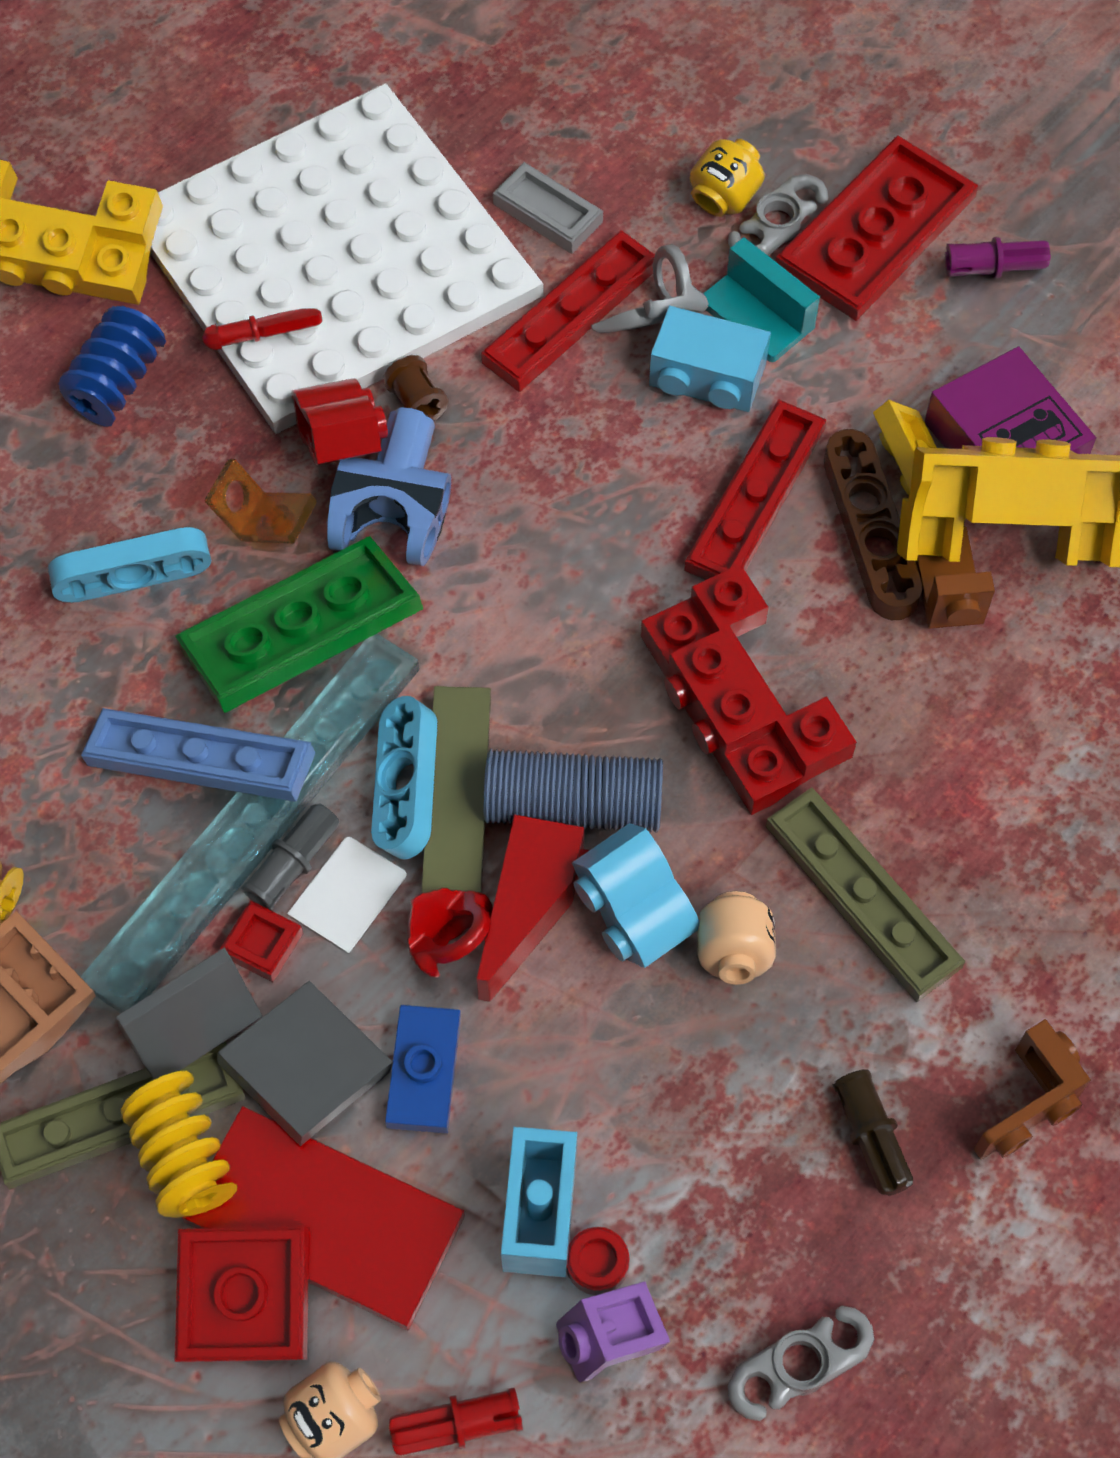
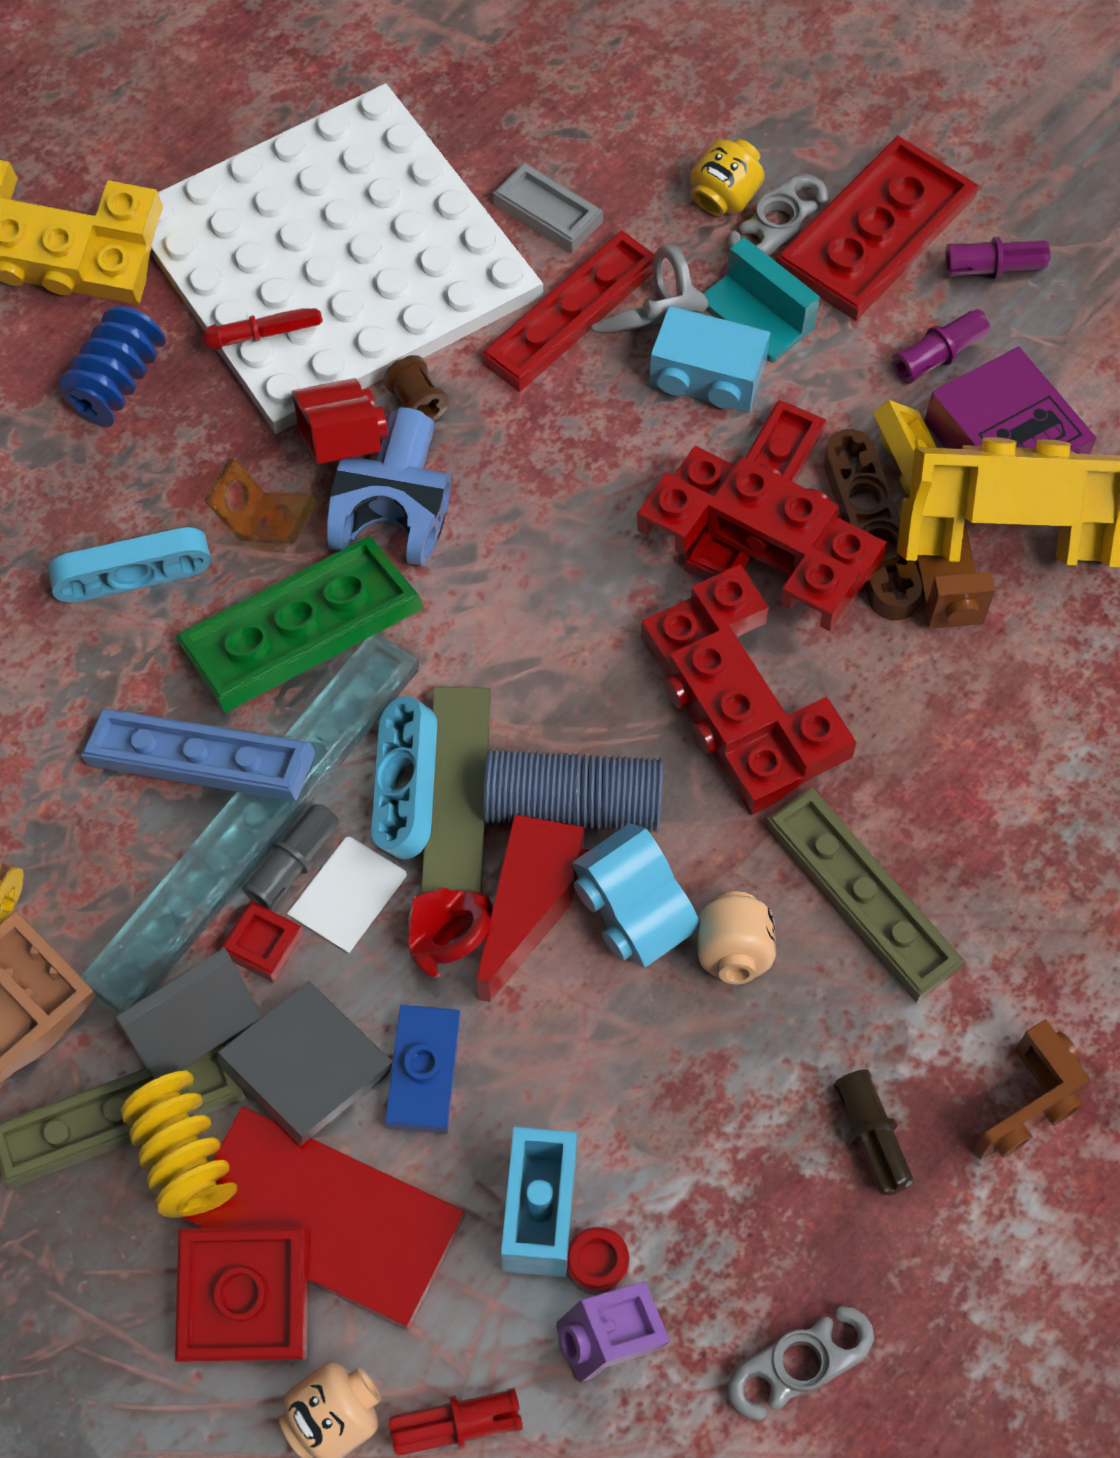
(770, 521): none -> red bracket
(940, 346): none -> magenta axle

